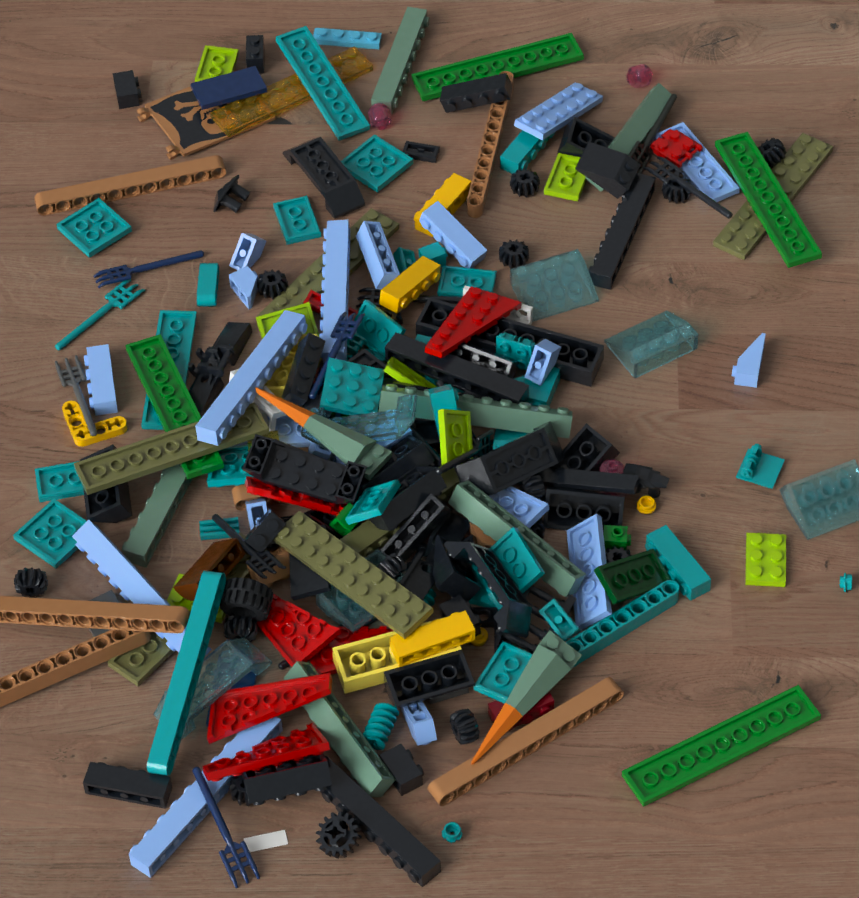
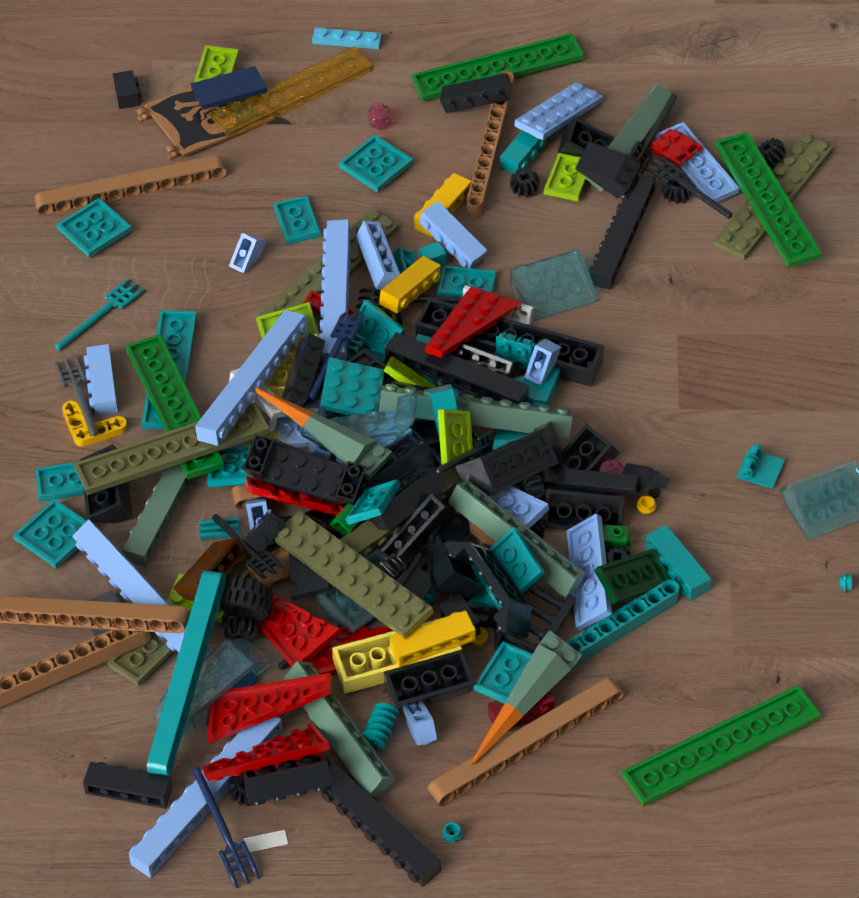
(30, 582): black gear -> none
(141, 268): dark blue piece -> none
(208, 284): teal beam -> none
(213, 362): black piece -> none
(223, 198): black connector -> none
(244, 284): light blue slope -> none
(255, 52): black brick -> none
(272, 283): black gear -> none
(322, 83): teal plate -> none
(327, 175): black slope -> none
(335, 827): black gear -> none
(401, 57): sand green brick -> none
(403, 768): black brick -> none
(419, 151): black tile -> none
(464, 726): black gear -> none
(513, 253): black gear -> none
(559, 620): teal slope -> none
(639, 76): clear pink head -> none
(653, 343): clear light blue slope -> none
(749, 364): light blue slope -> none
(765, 559): lime plate -> none

